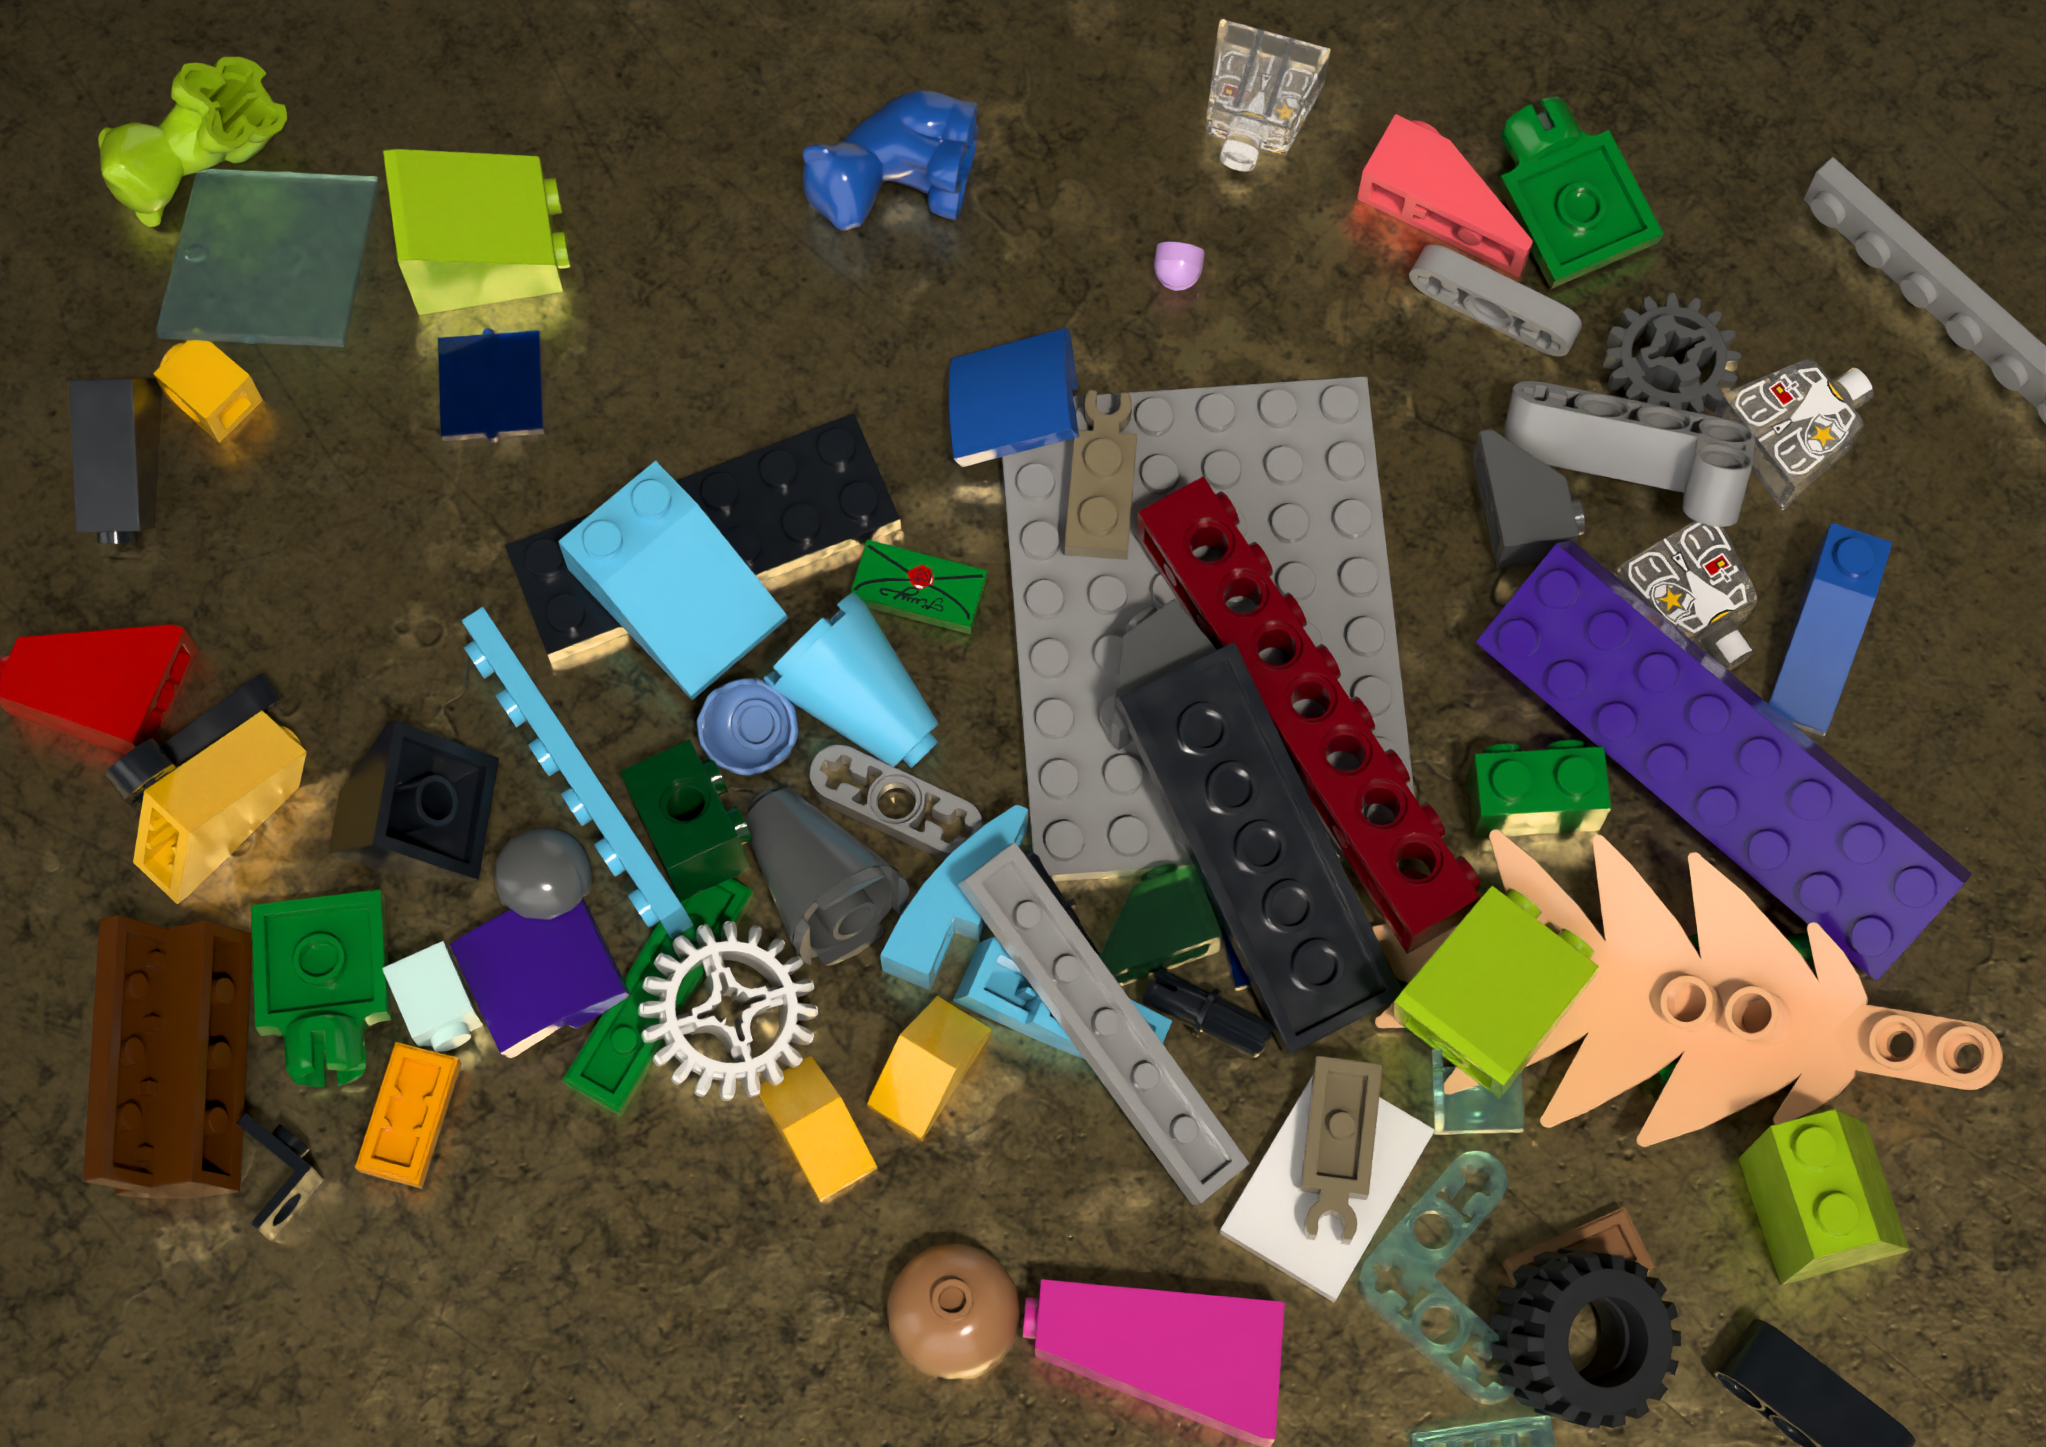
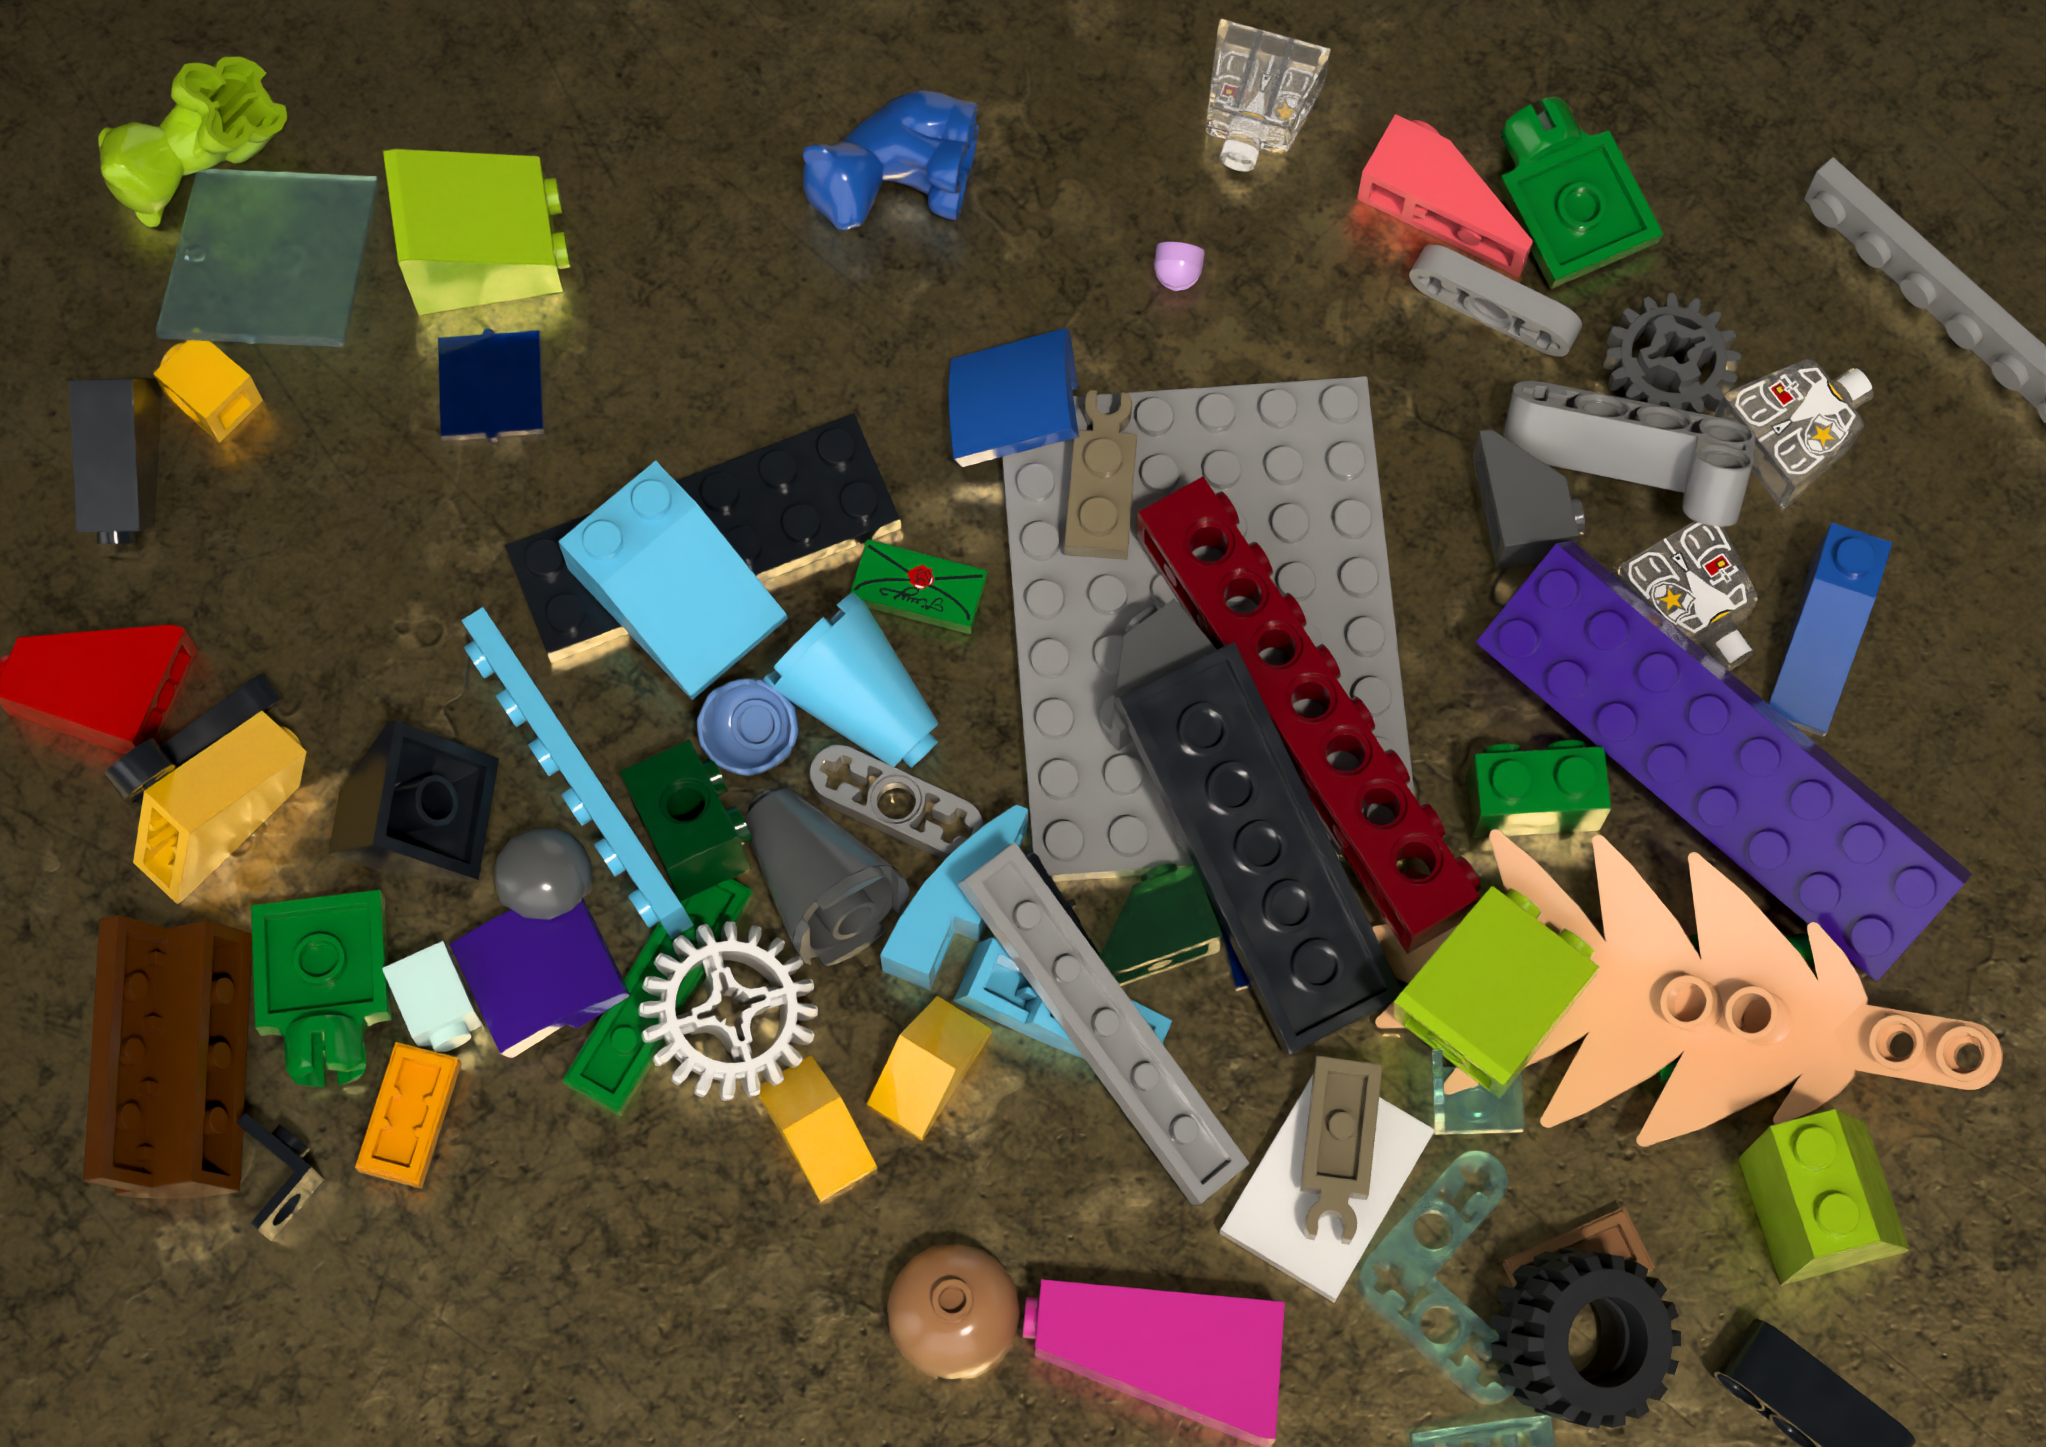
(1208, 1013): black axle -> none

